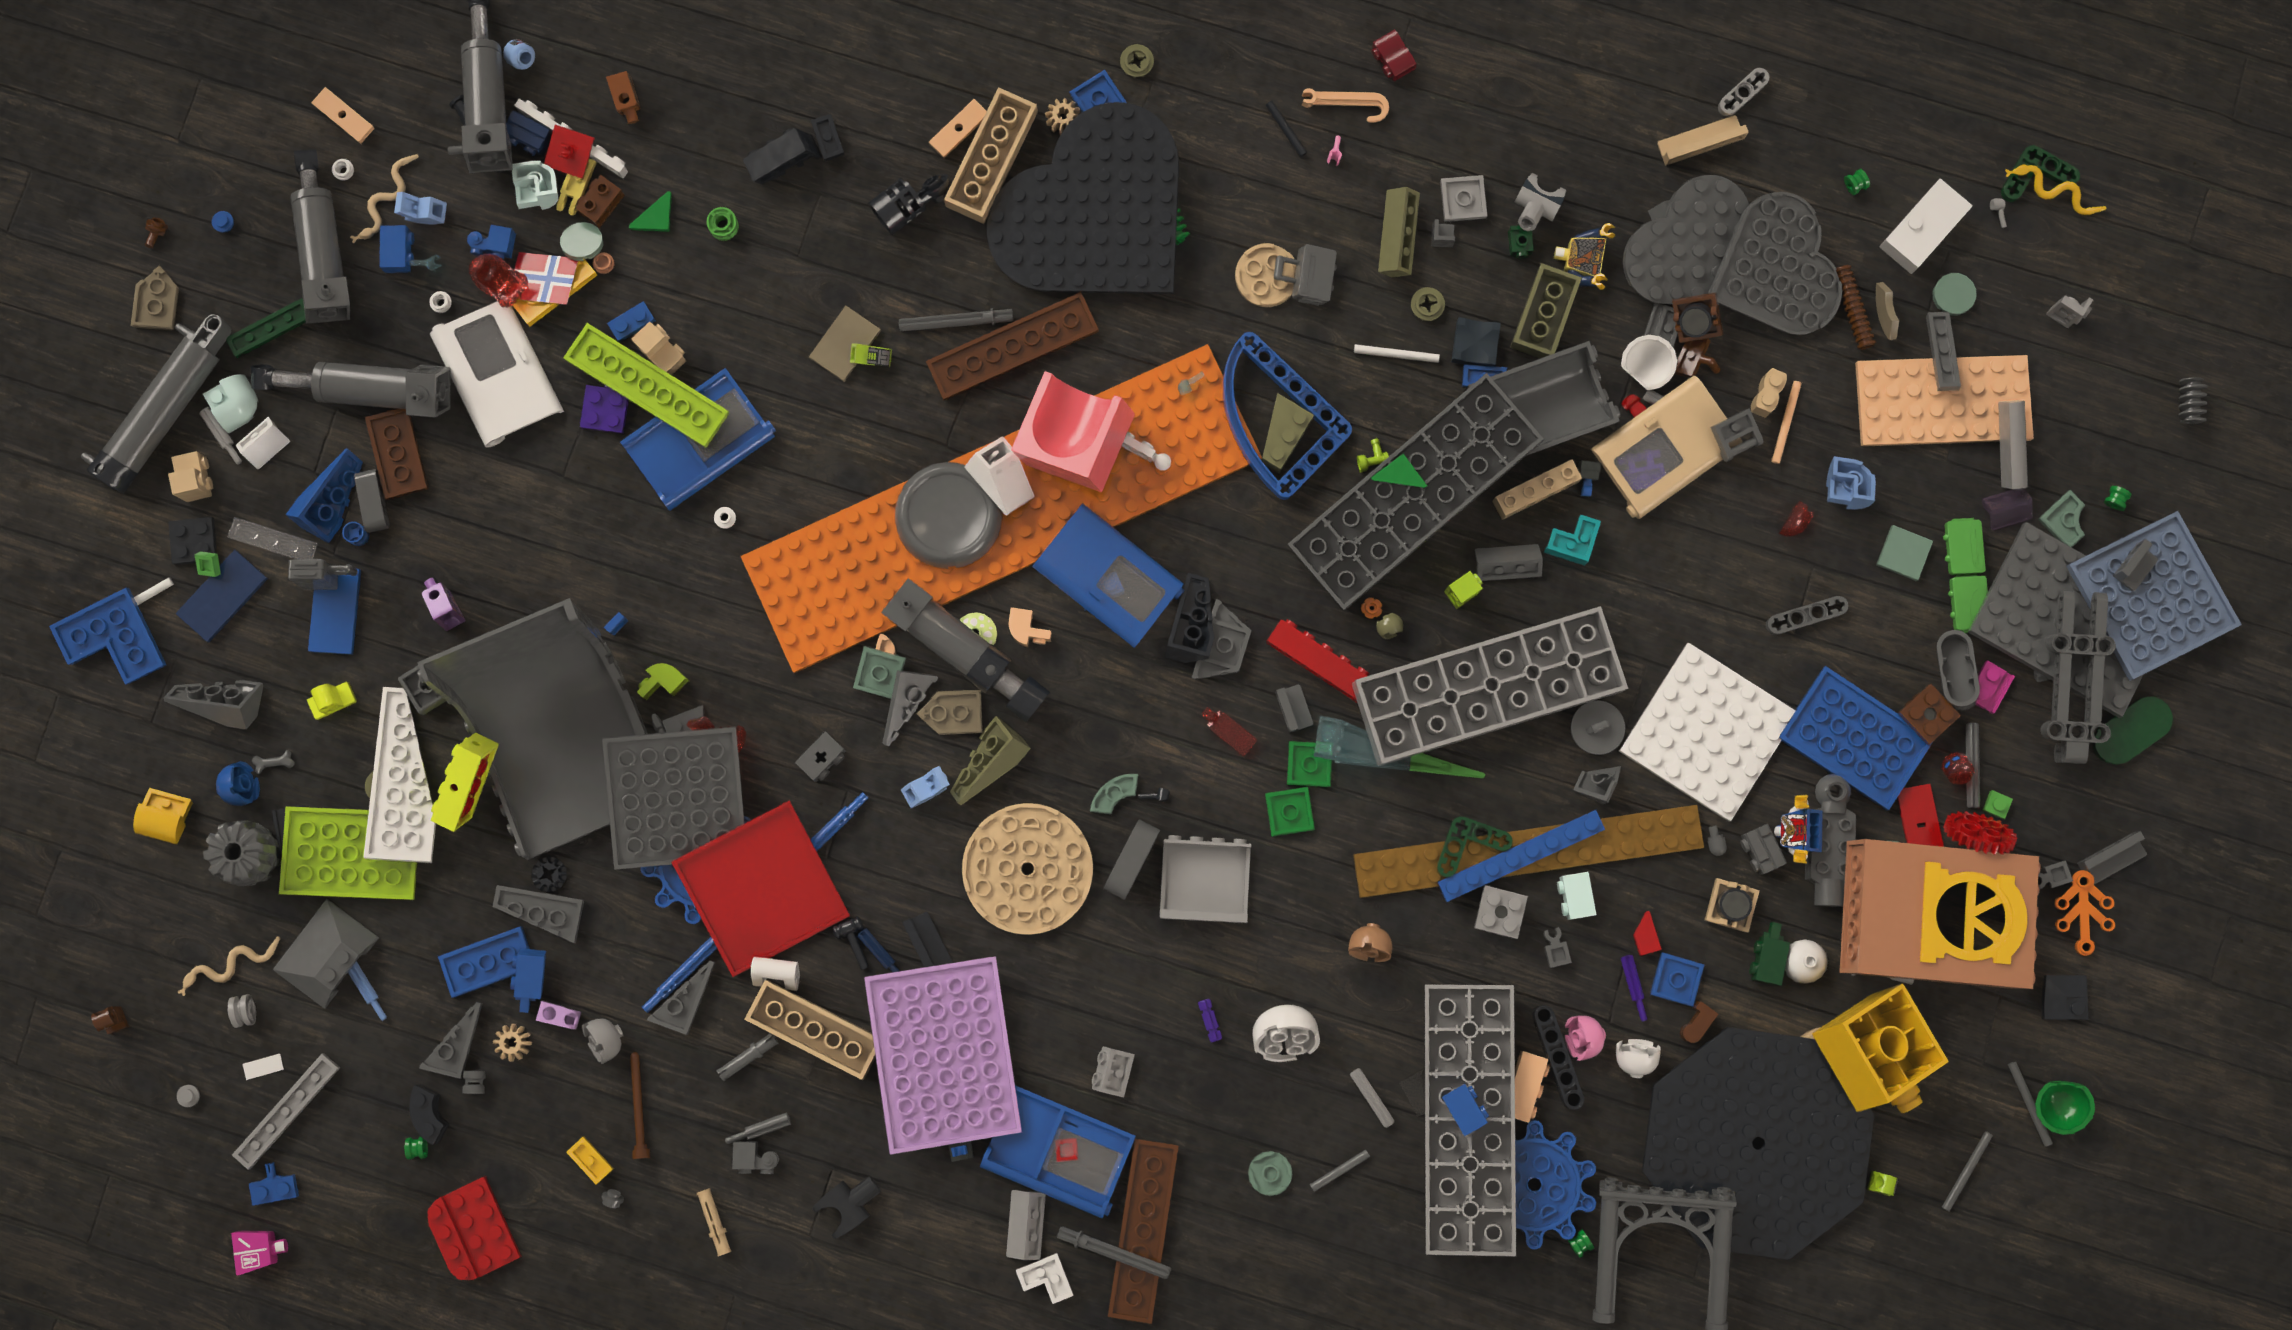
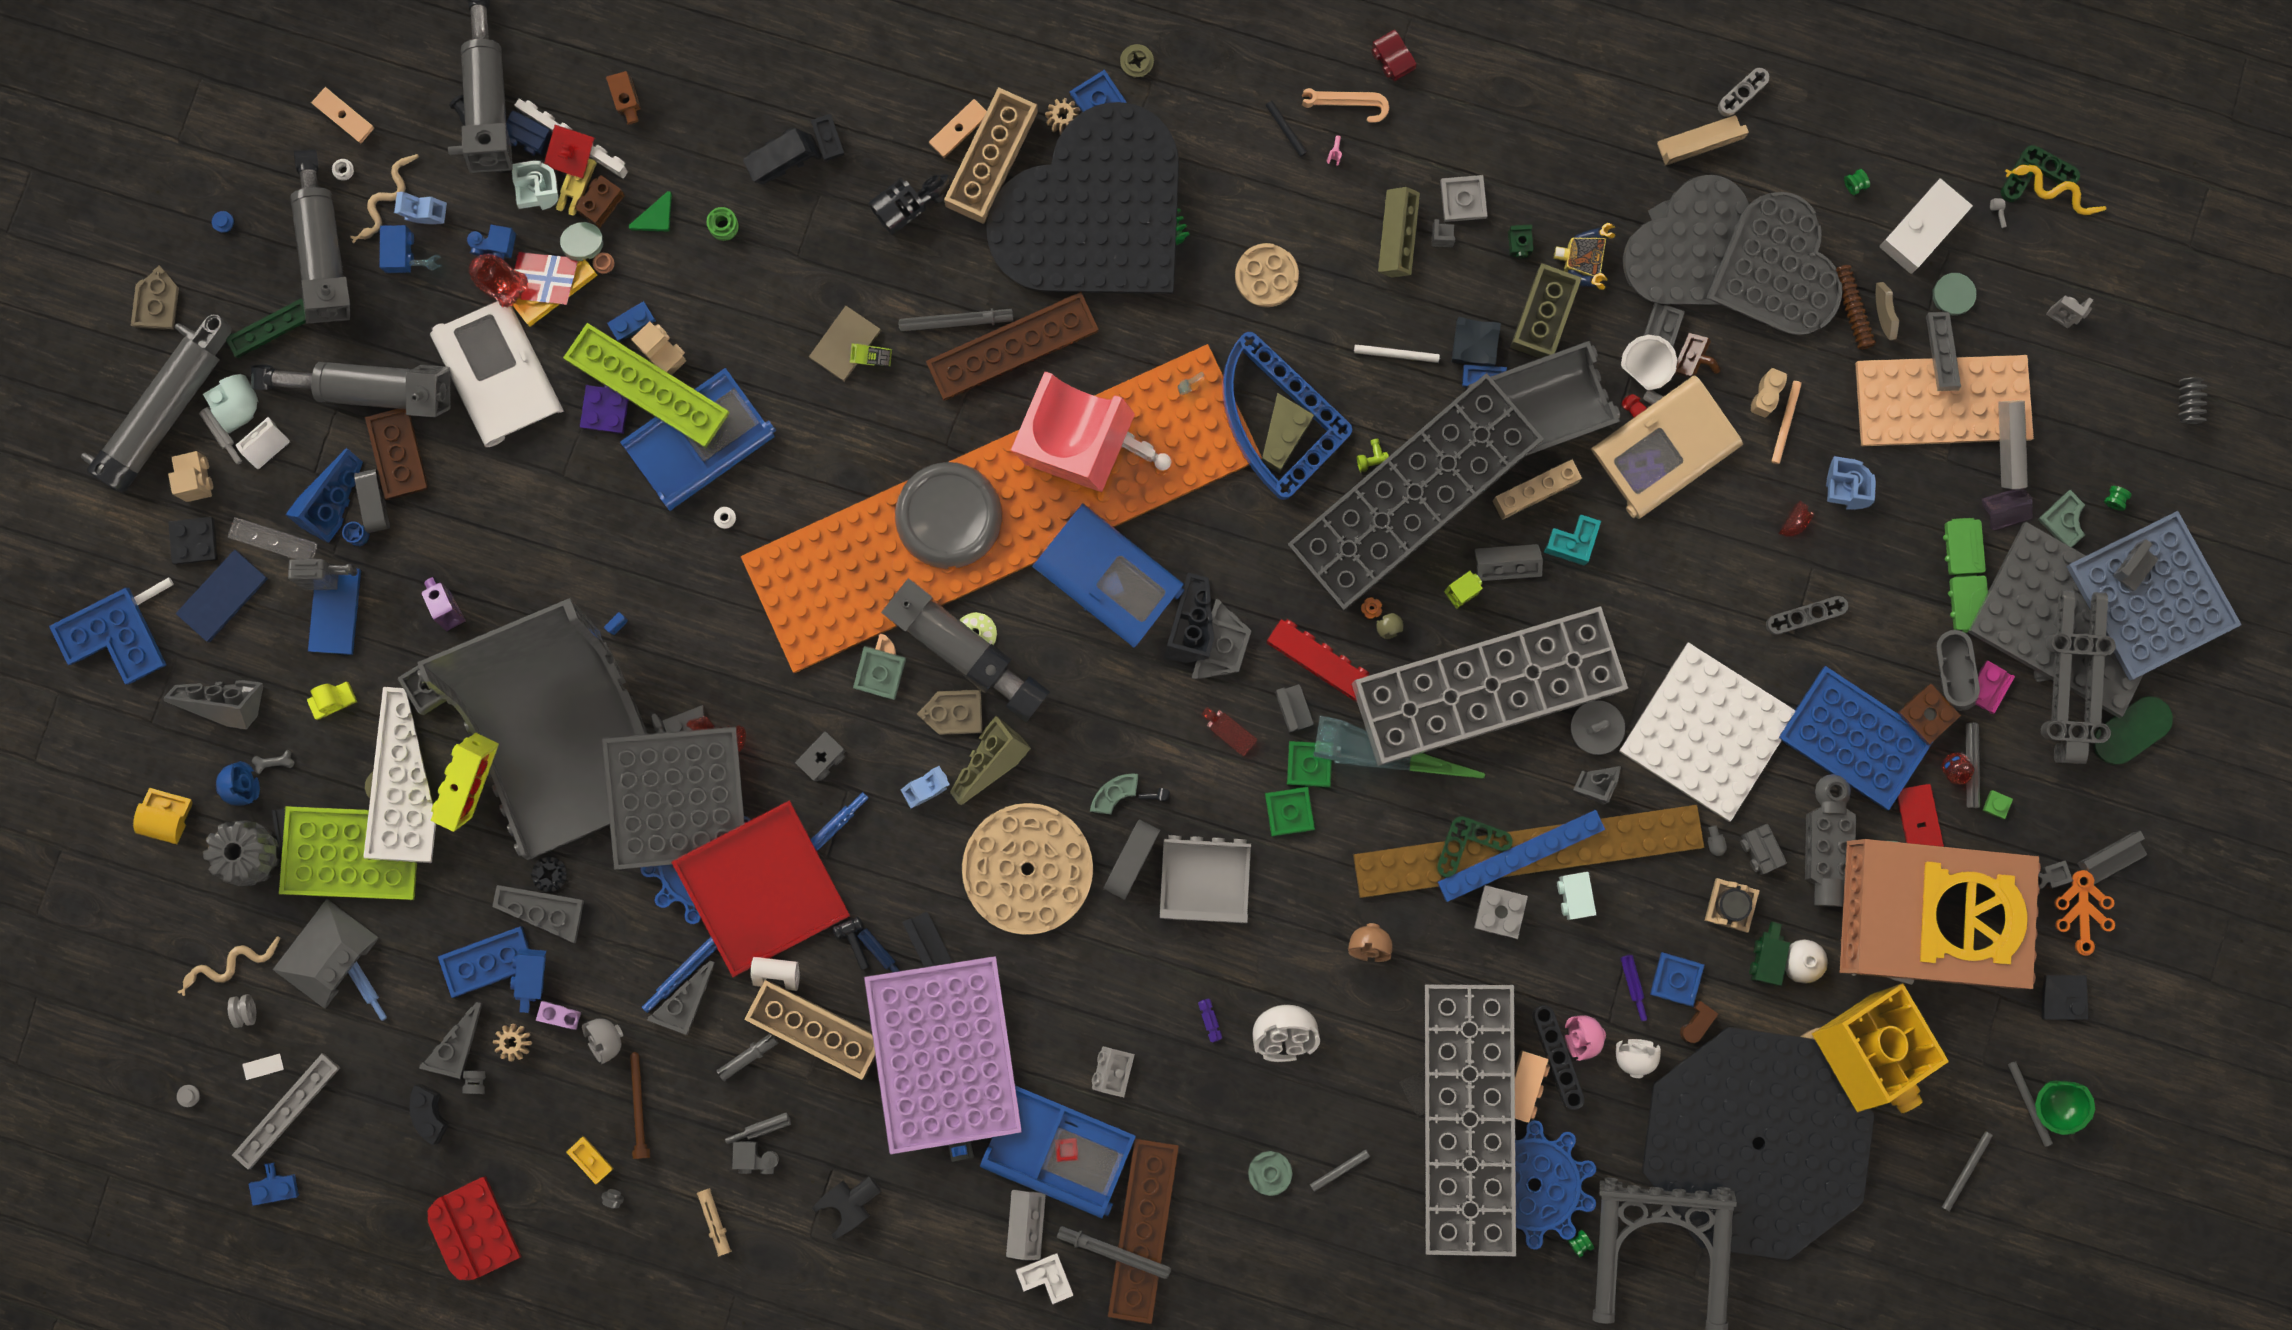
(110, 1019): reddish brown leg -> none
(156, 227): reddish brown plate -> none
(207, 564): bright green plate -> none
(256, 1250): dark pink torso -> none
(415, 1148): green wheel -> none
(438, 296): white plate -> none
(519, 54): light blue head -> none
(662, 675): lime brick -> none
(907, 694): dark grey wing -> none
(1001, 475): white slope -> none
(1020, 628): light nougat brick -> none
(1312, 276): dark grey piece -> none
(1372, 1097): light grey axle -> none
(1400, 472): green tile -> none
(1433, 296): olive gear -> none
(1465, 1109): blue brick -> none
(1537, 203): light grey connector -> none
(1556, 952): dark grey plate -> none
(1588, 471): pearl dark grey piece -> none
(1646, 936): red tile -> none
(1697, 317): piece -> none
(1733, 428): dark grey plate -> none
(1801, 830): torso -> none
(1882, 1183): lime leg -> none
(1904, 553): sand green tile -> none
(1980, 832): red gear -> none

